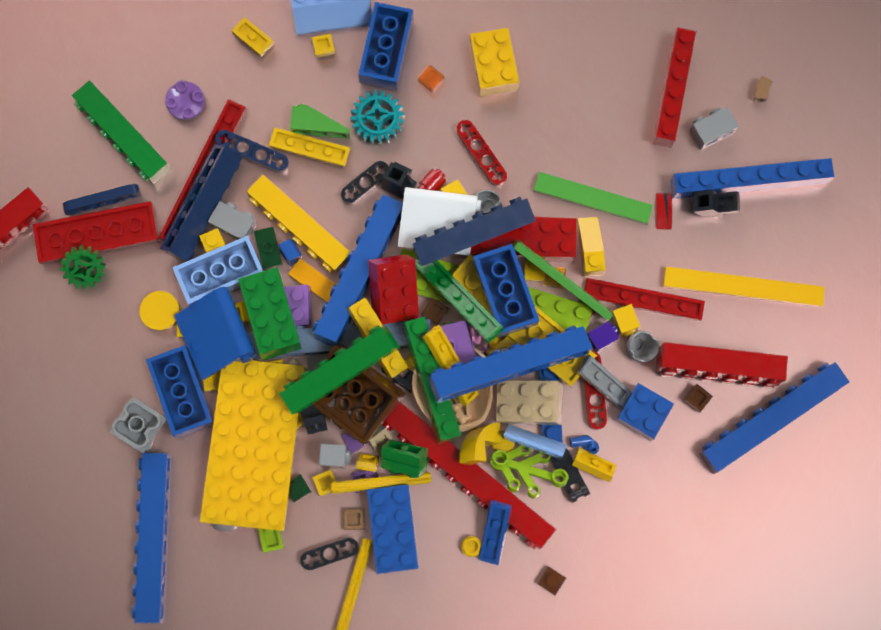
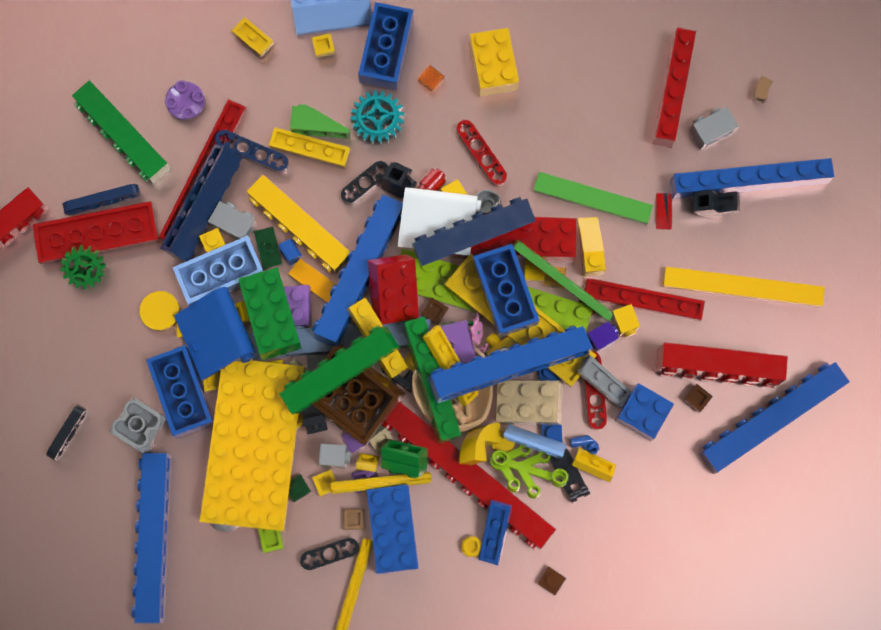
(67, 432): none -> black beam
(461, 300): green tile -> none
(643, 346): light grey hair -> none

